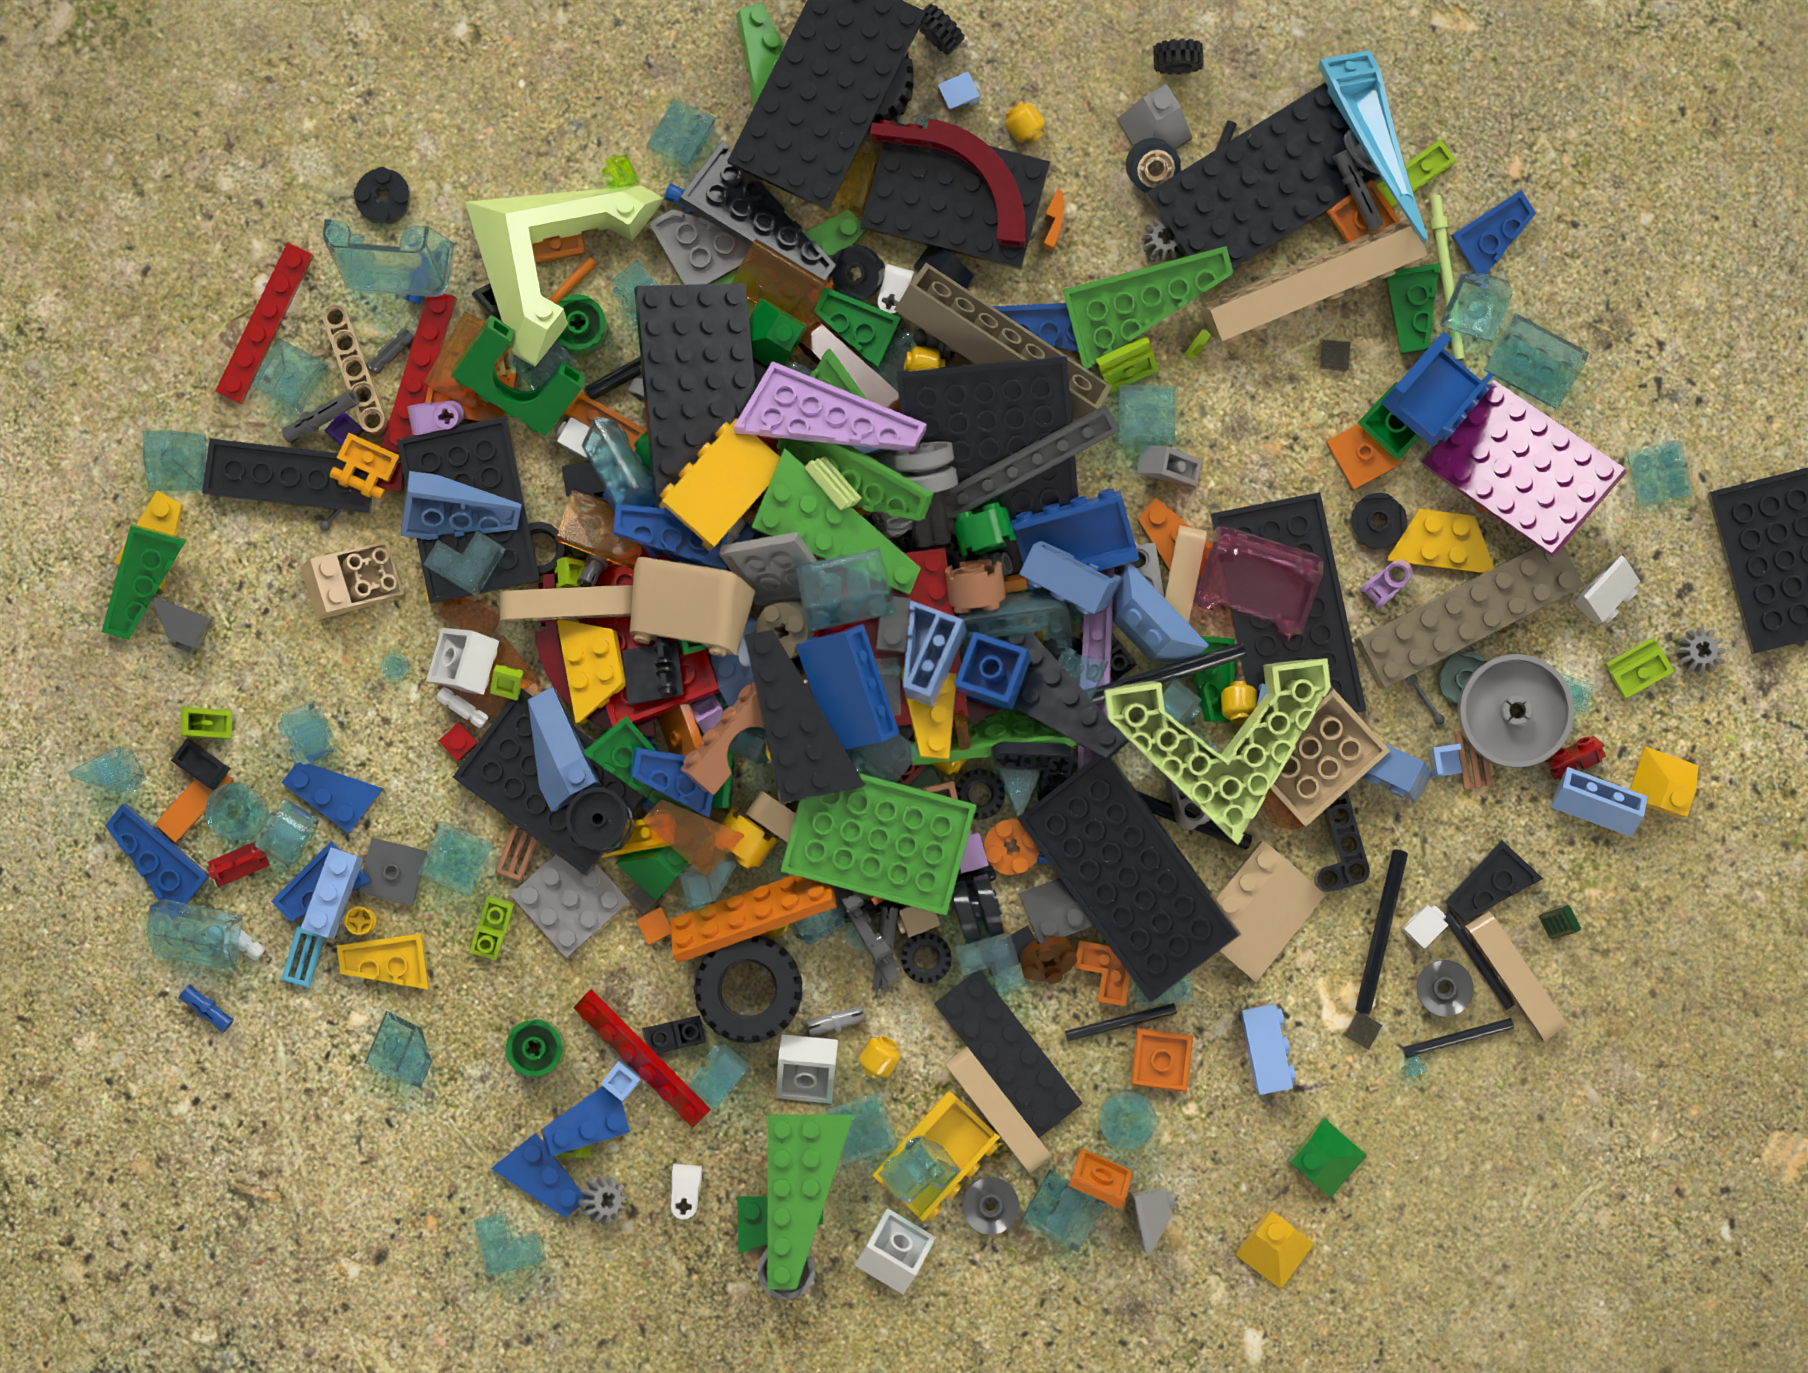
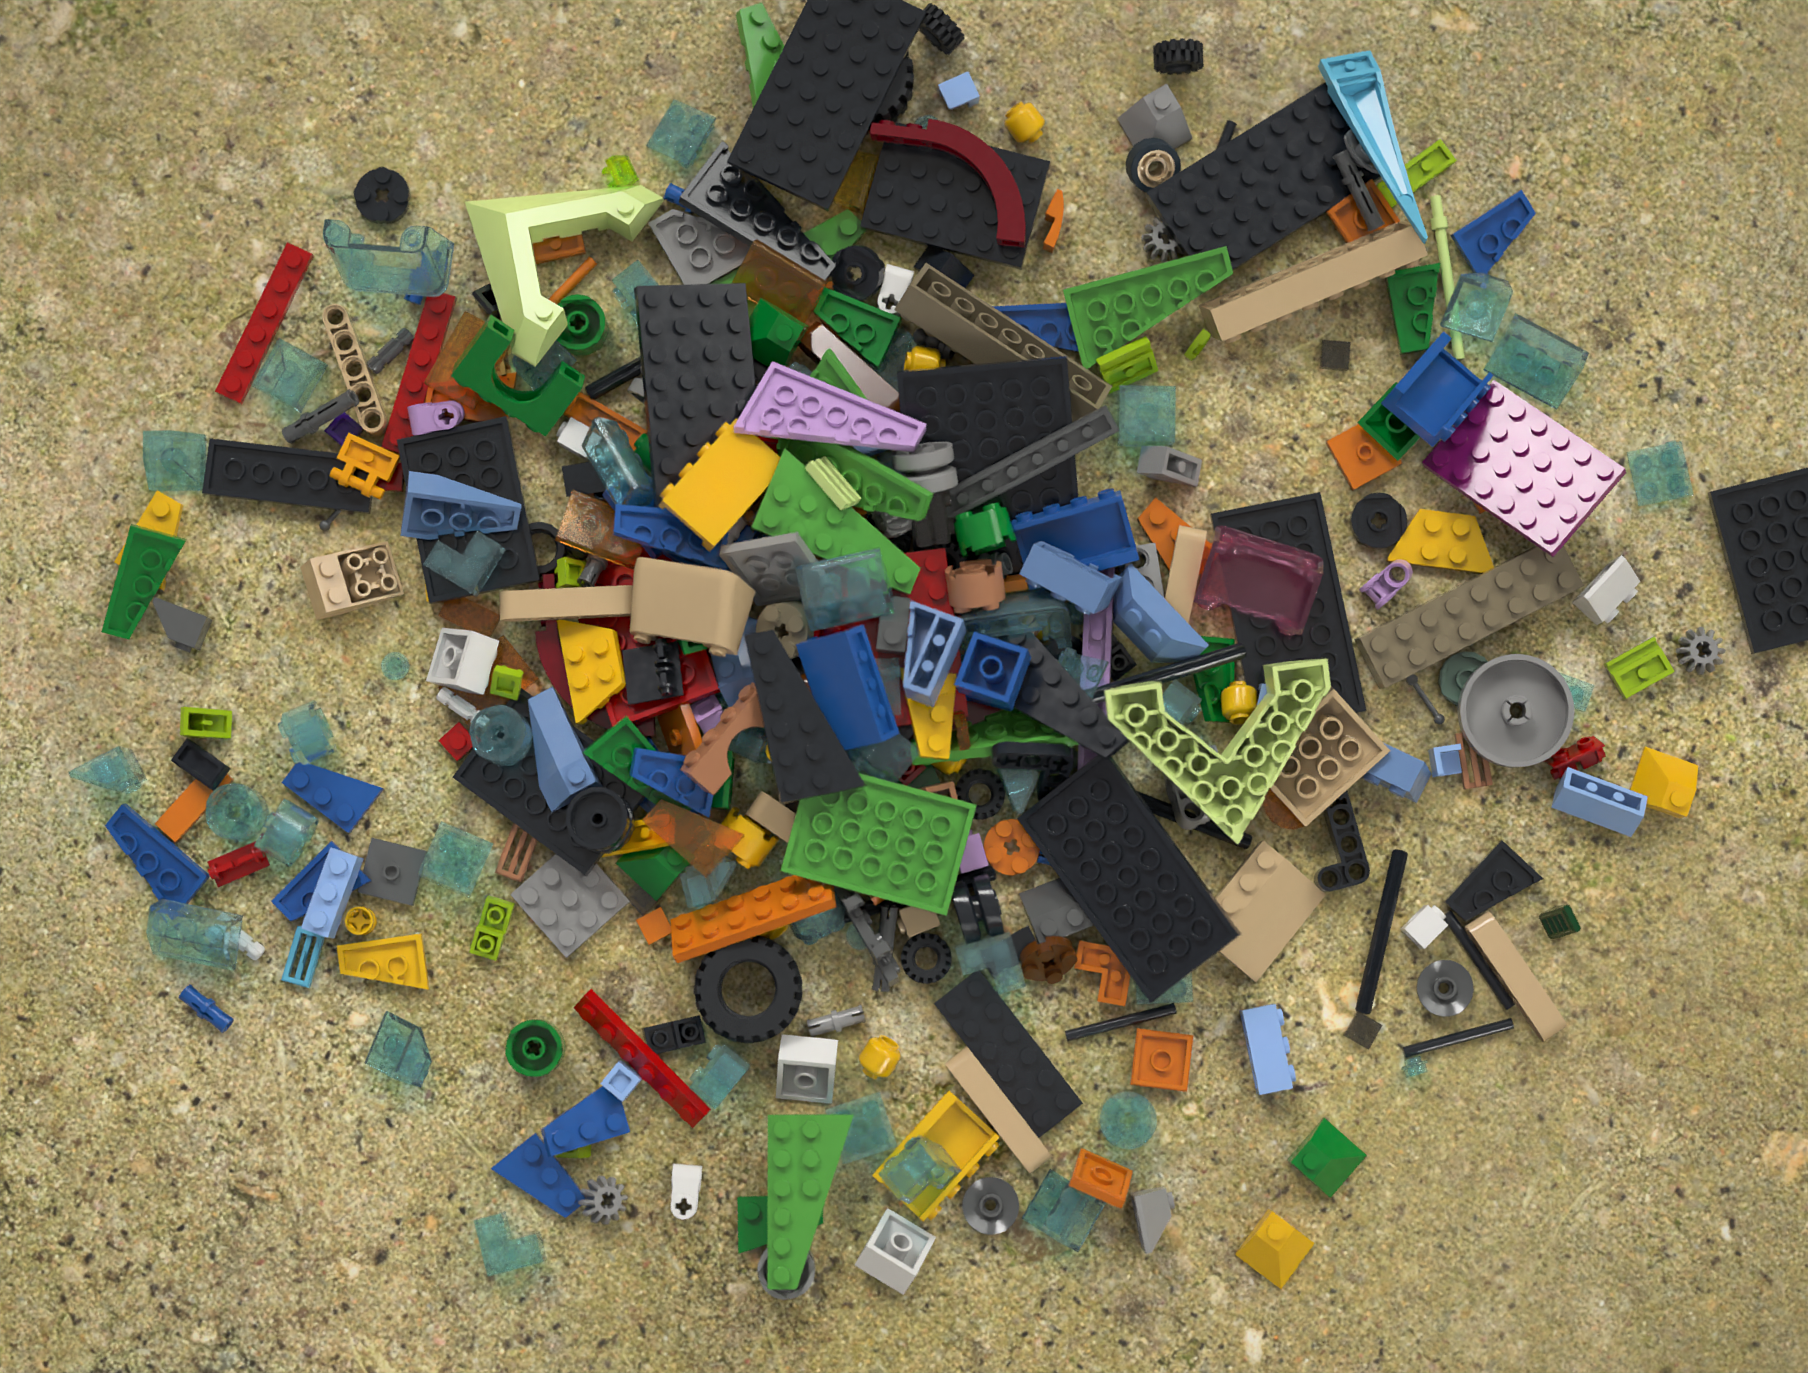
(505, 720): none -> clear light blue brick

